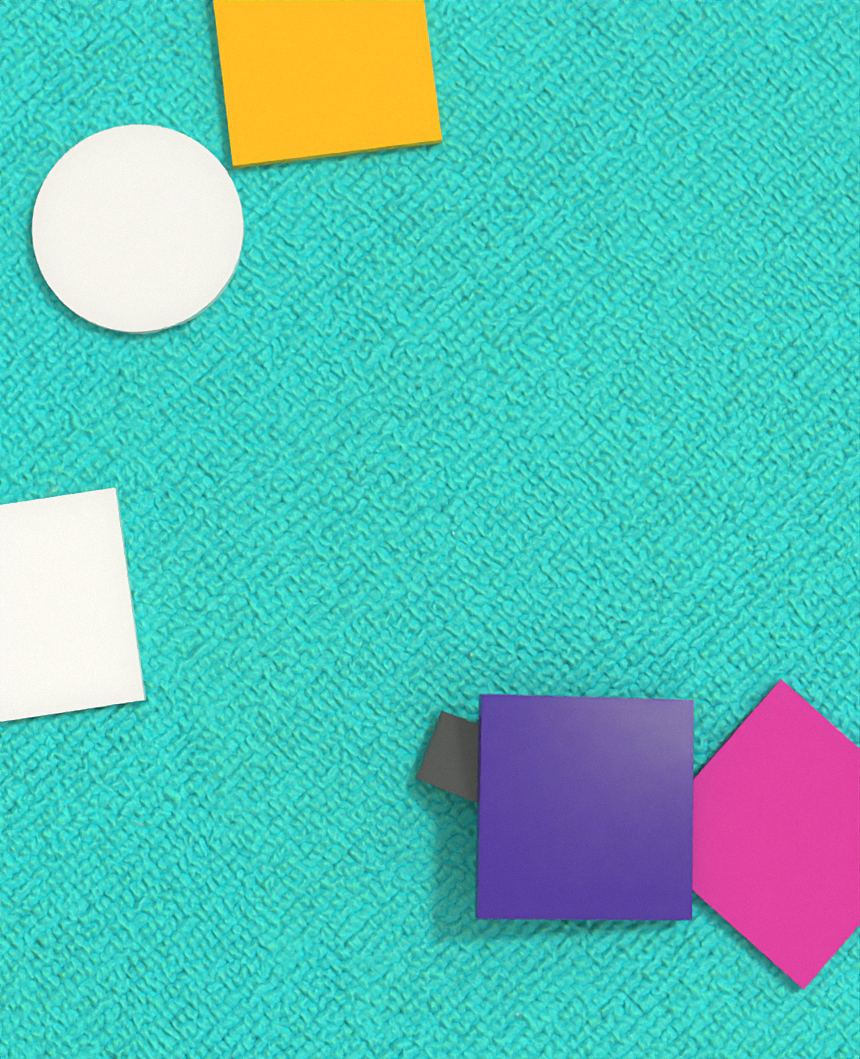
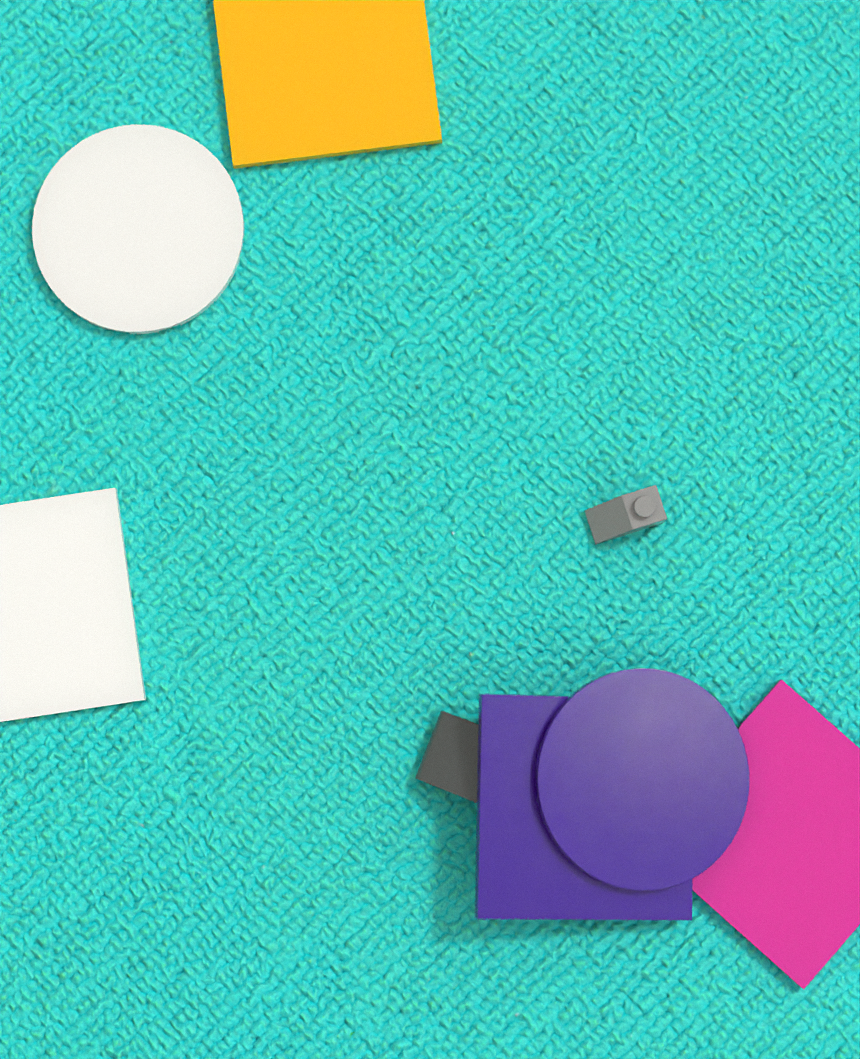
(626, 514): none -> light grey slope
(642, 779): none -> dark purple tile

